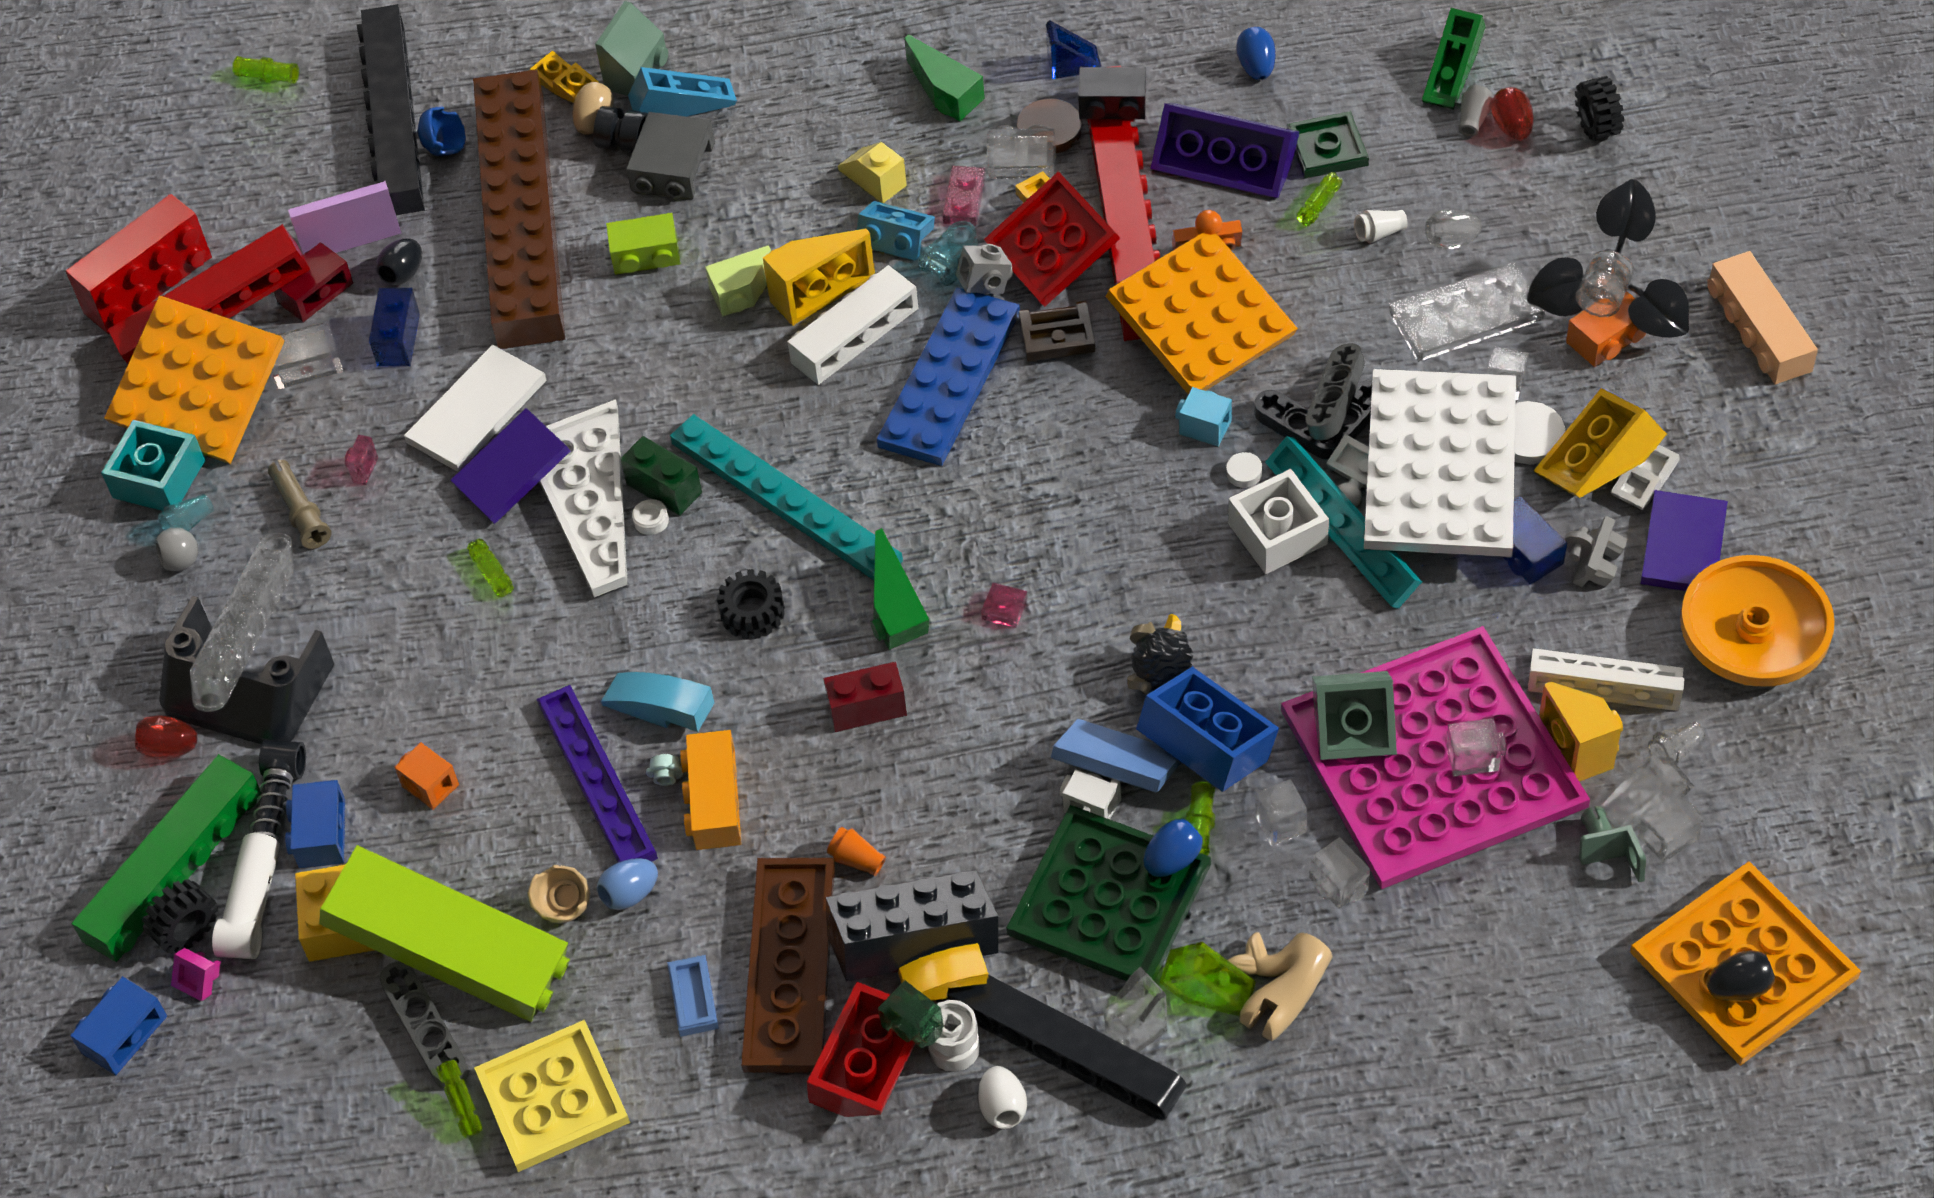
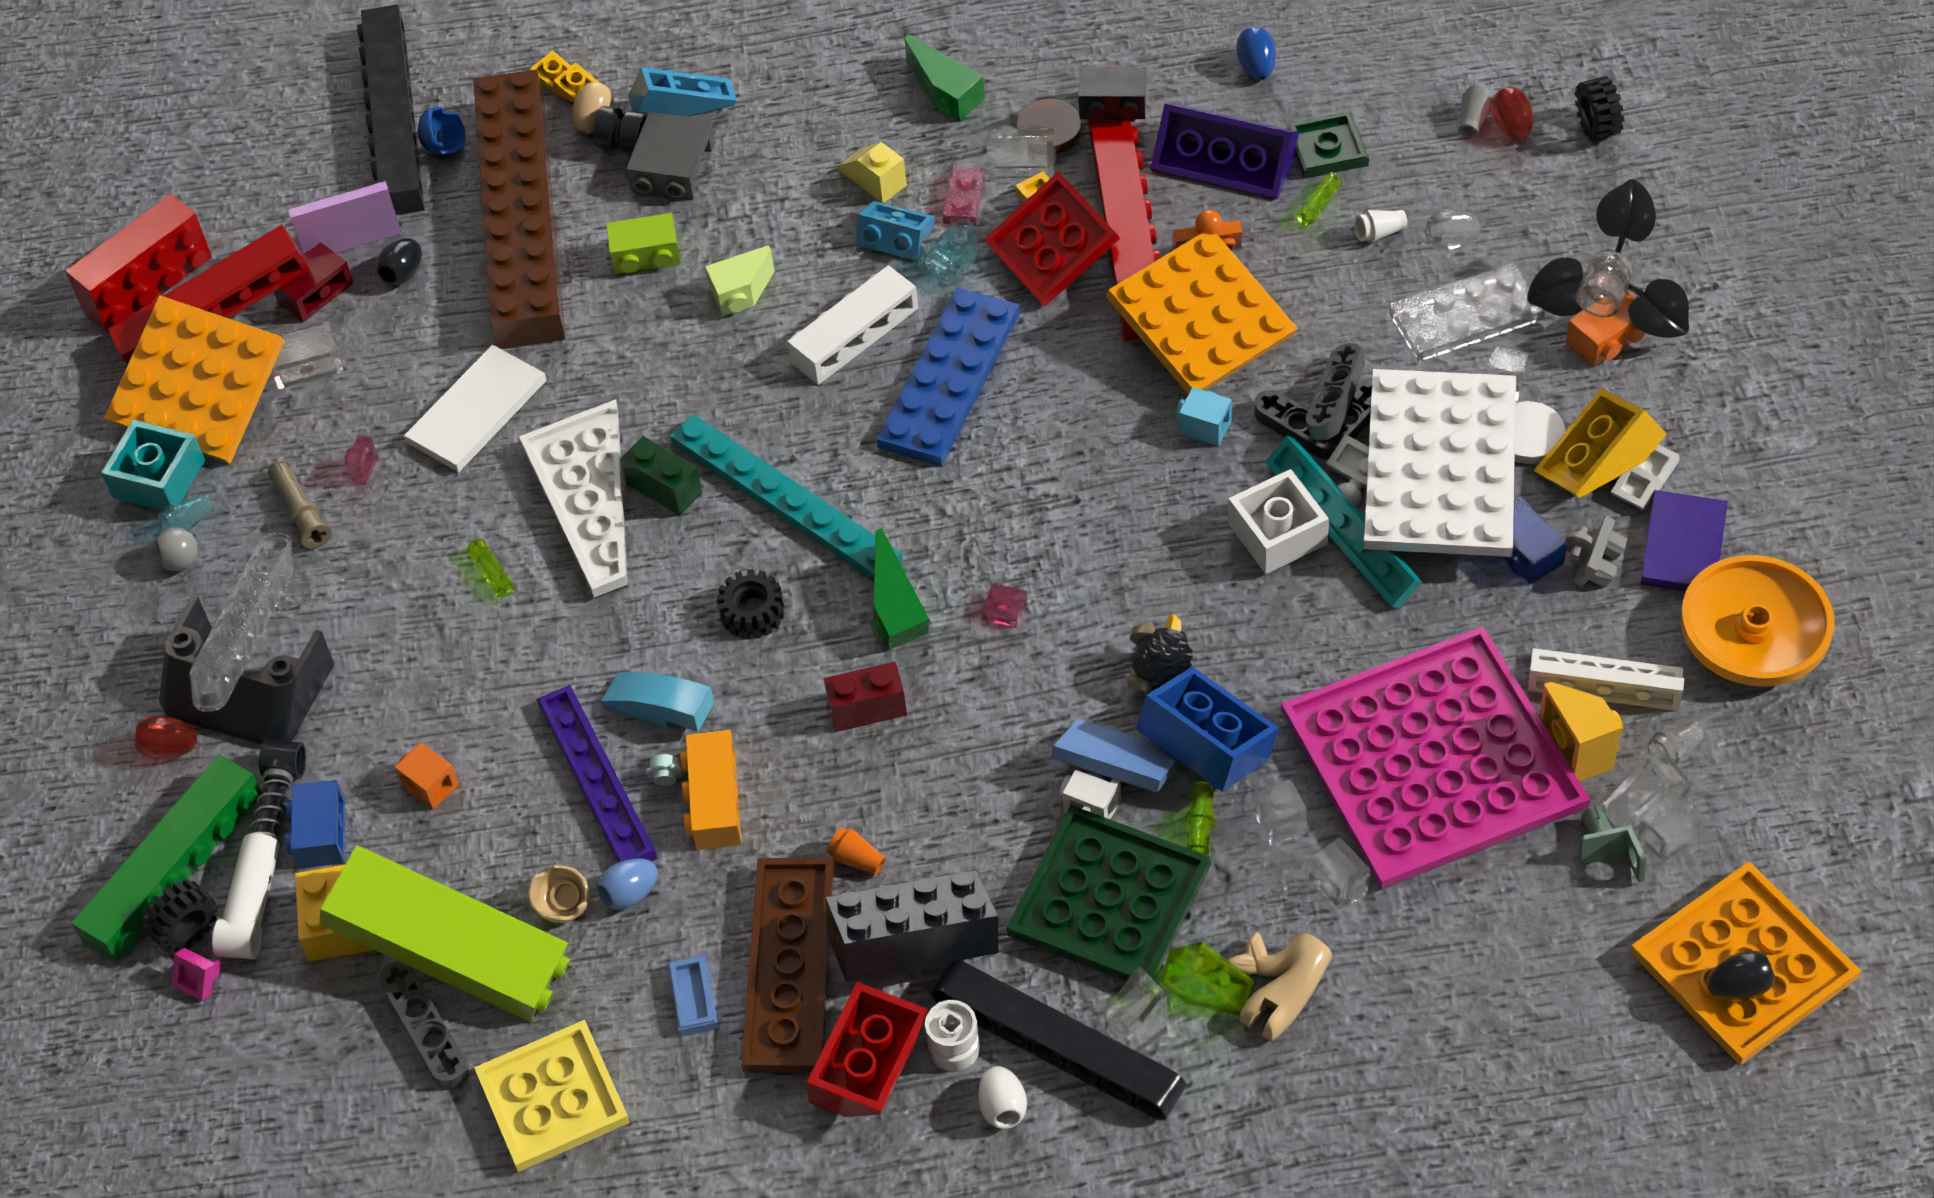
(118, 1025): blue brick -> none
(266, 69): clear neon green pin -> none
(394, 327): clear blue brick -> none
(459, 1098): clear neon green axle -> none
(510, 465): dark purple tile -> none
(627, 46): sand green slope -> none
(650, 517): white tile -> none
(817, 271): yellow slope -> none
(912, 1016): clear green brick -> none
(946, 970): yellow slope -> none
(984, 269): light grey brick -> none
(1057, 332): dark brown plate -> none
(1068, 52): clear blue slope -> none
(1172, 848): blue animal -> none
(1244, 470): white tile -> none
(1354, 715): sand green slope -> none
(1454, 58): green slope -> none
(1474, 747): clear brick -> none
(1762, 318): light nougat brick -> none

